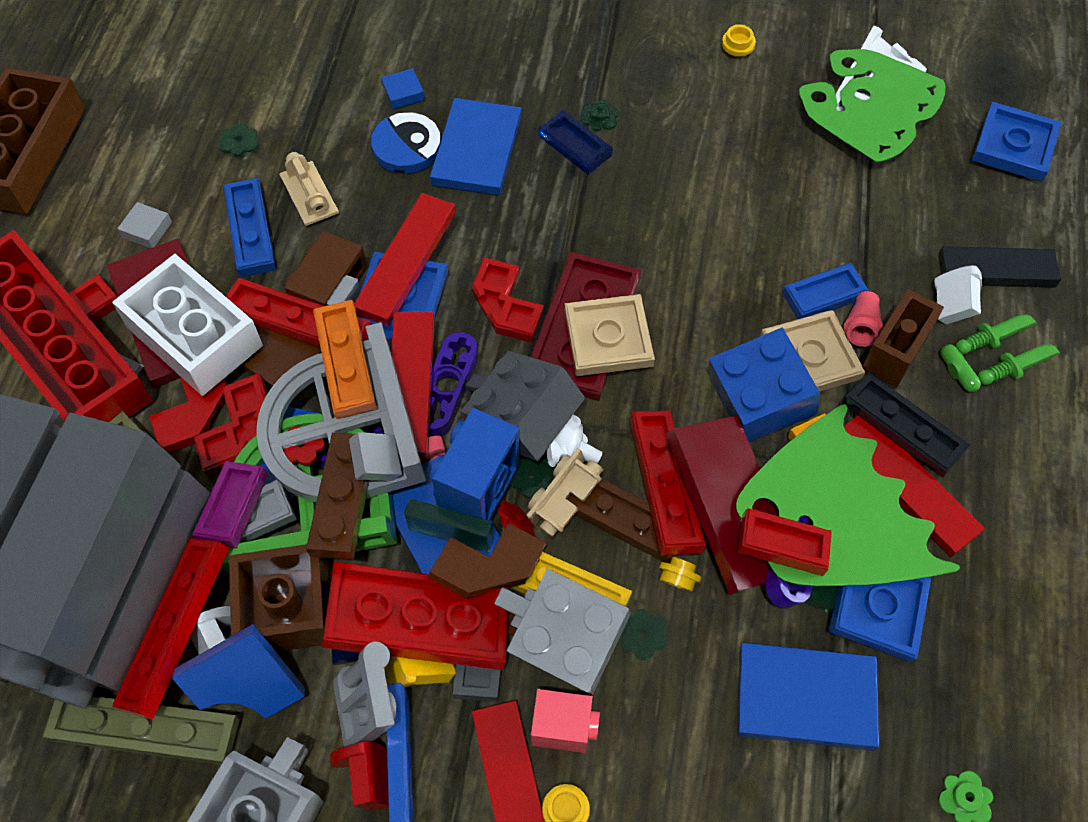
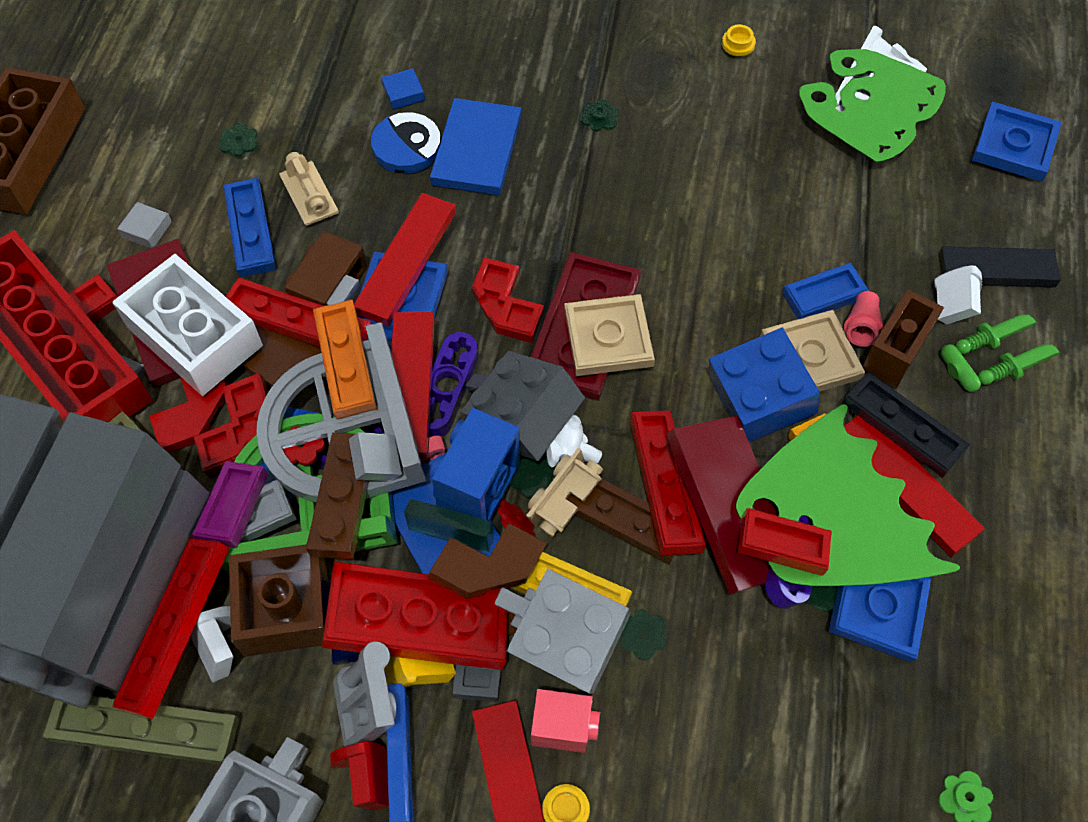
(240, 672): blue tile -> none
(575, 142): clear blue tile -> none
(679, 574): yellow plate -> none
(808, 696): blue tile -> none

